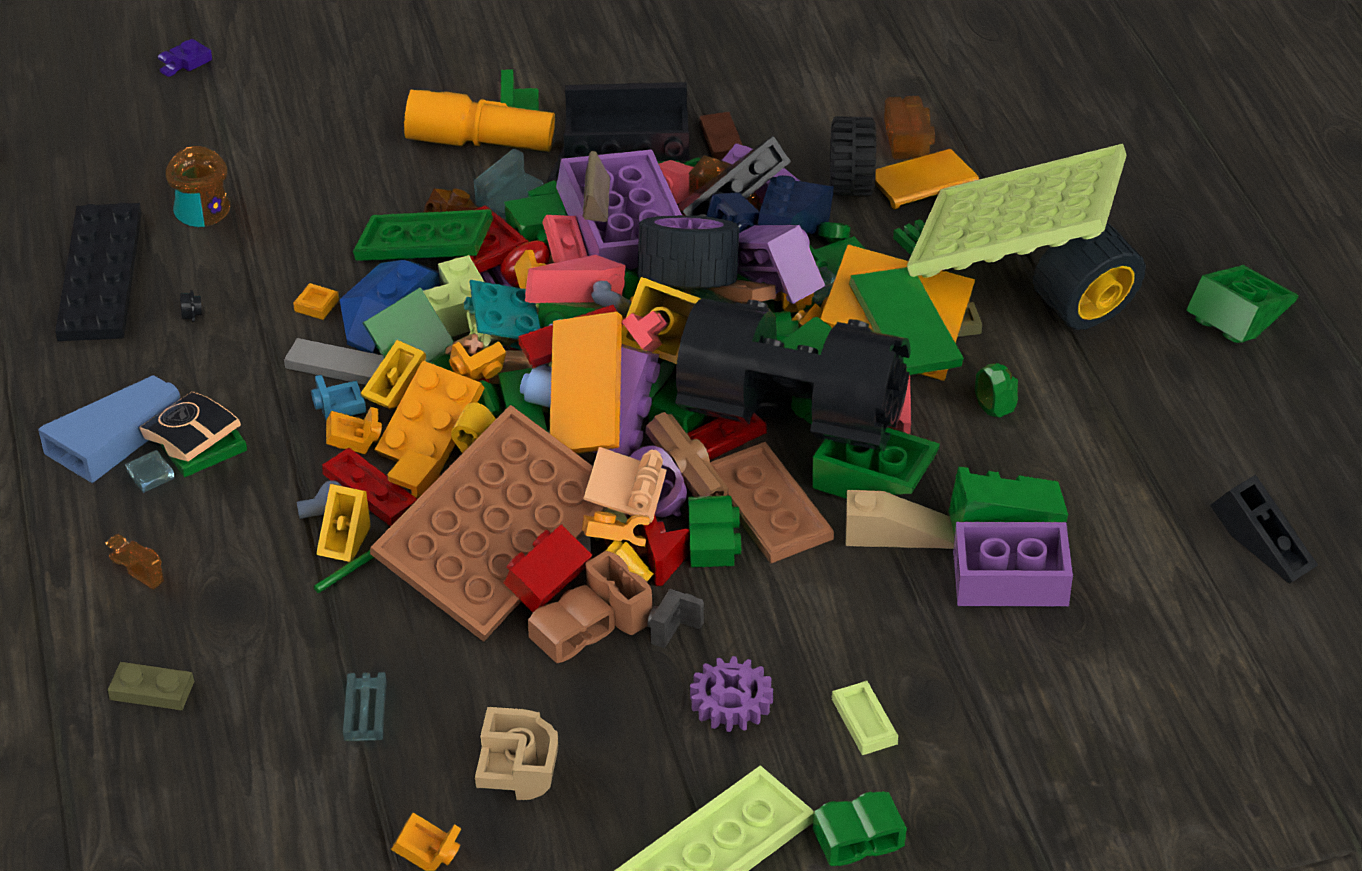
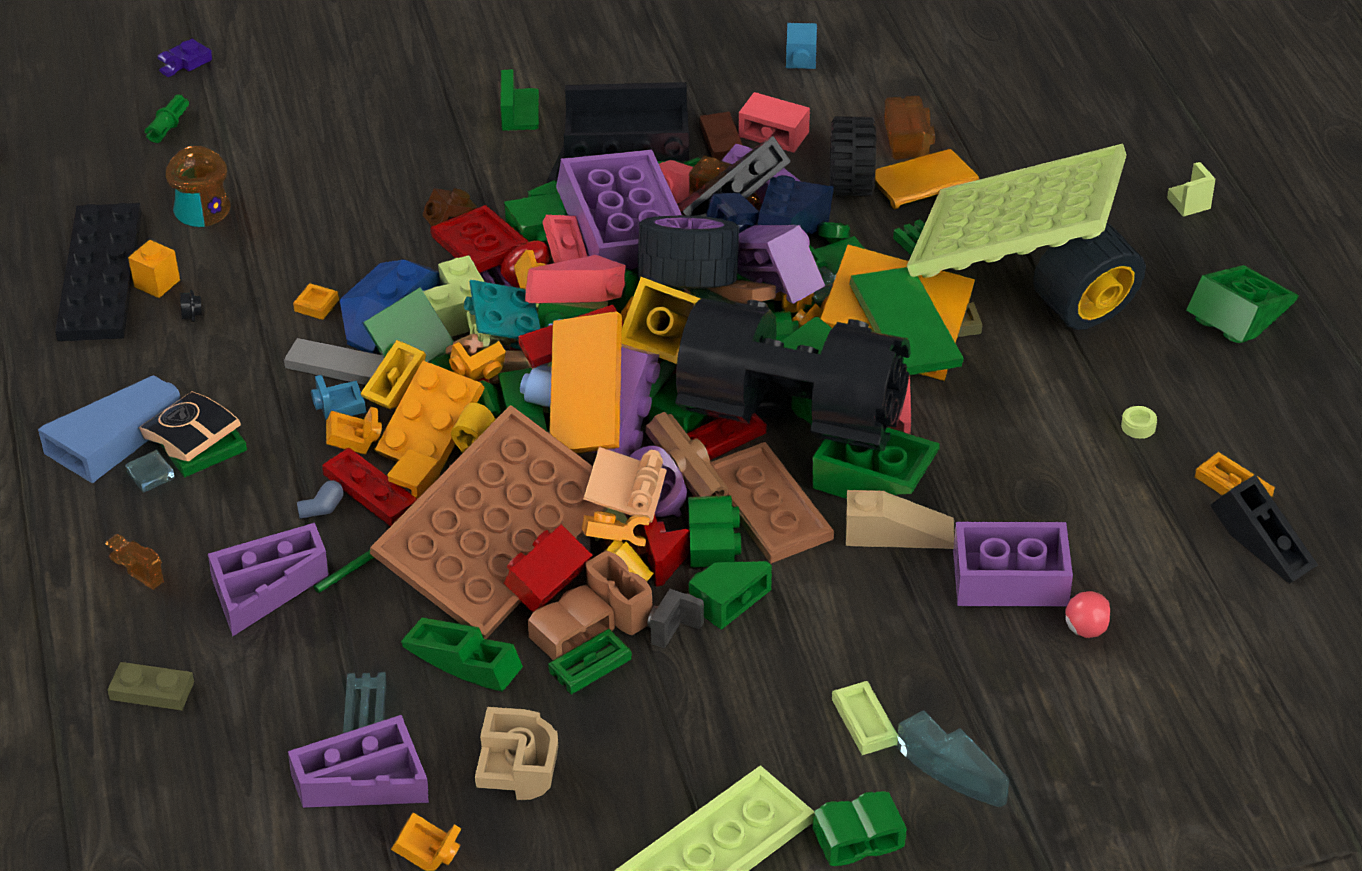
(154, 268): none -> light orange brick
(166, 119): none -> green axle
(266, 573): none -> medium lavender wedge
(344, 523): yellow slope -> none
(360, 768): none -> medium lavender wedge
(423, 235): green tile -> none
(456, 119): light orange piece -> none
(464, 653): none -> green slope
(504, 182): clear light blue panel -> none
(594, 664): none -> green tile
(596, 190): dark tan slope -> none
(605, 297): sand blue arm -> none
(646, 329): coral tile -> none
(730, 589): none -> green slope
(731, 694): medium lavender gear -> none
(769, 116): none -> coral brick
(801, 45): none -> dark azure brick
(952, 759): none -> clear light blue slope
(996, 390): green rock -> none
(1005, 500): green wedge -> none
(1088, 614): none -> coral piece
(1139, 422): none -> yellowish green tile
(1193, 195): none -> yellowish green panel
(1221, 481): none -> light orange tile

